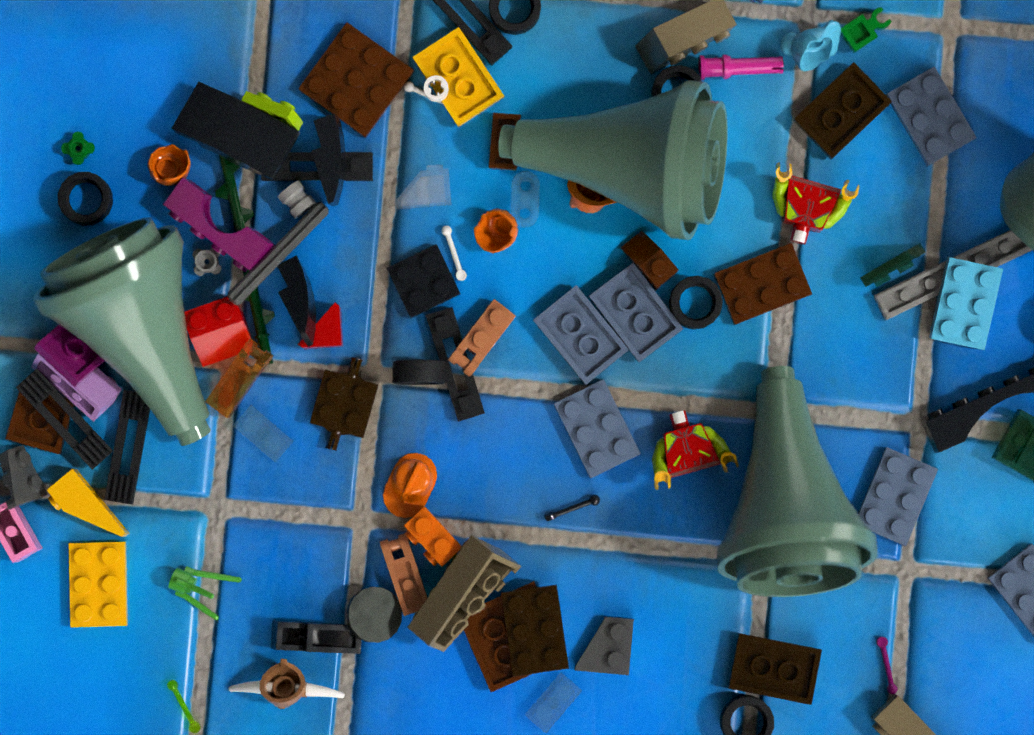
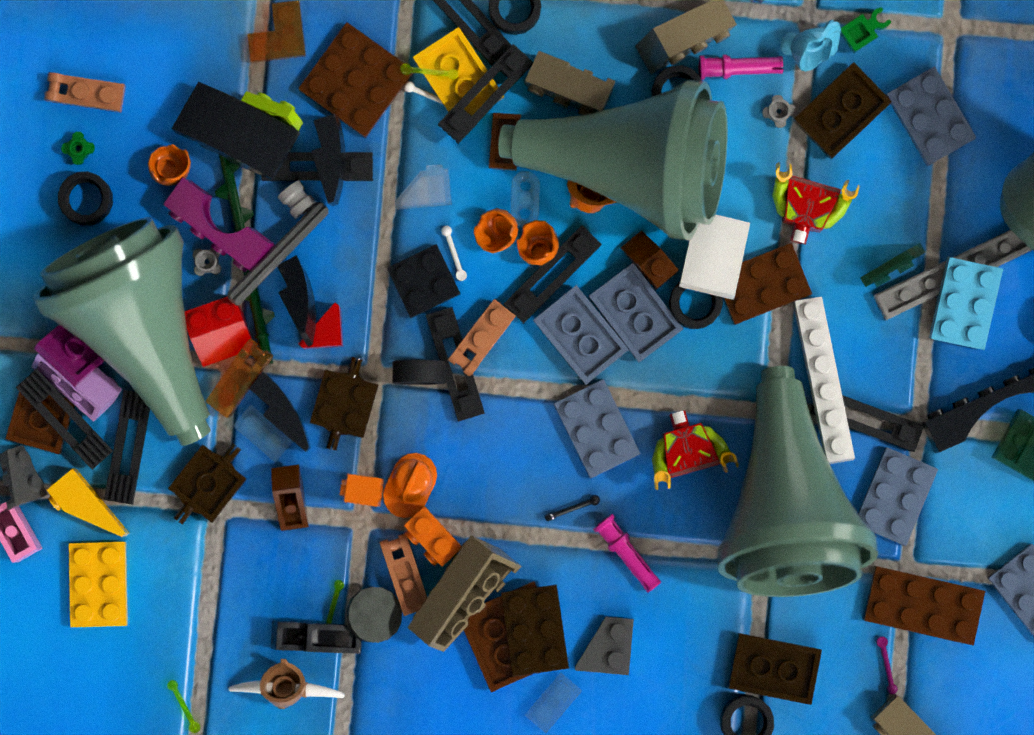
(85, 92): none -> nougat plate
(184, 582): bright green plant -> none
(207, 483): none -> dark brown plate
(281, 410): none -> black slope
(285, 41): none -> clear orange plate
(289, 497): none -> reddish brown slope
(338, 585): none -> clear neon green hinge
(362, 490): none -> orange brick
(406, 69): none -> clear neon green hinge
(444, 86): white bush -> none
(458, 121): none -> black container
(524, 302): none -> black container
(537, 243): none -> orange hair
(568, 84): none -> dark tan wedge
(619, 543): none -> dark pink pin
(715, 257): none -> white tile
(779, 103): none -> light grey plate
(823, 380): none -> white plate
(903, 434): none -> black container
(924, 605): none -> reddish brown plate

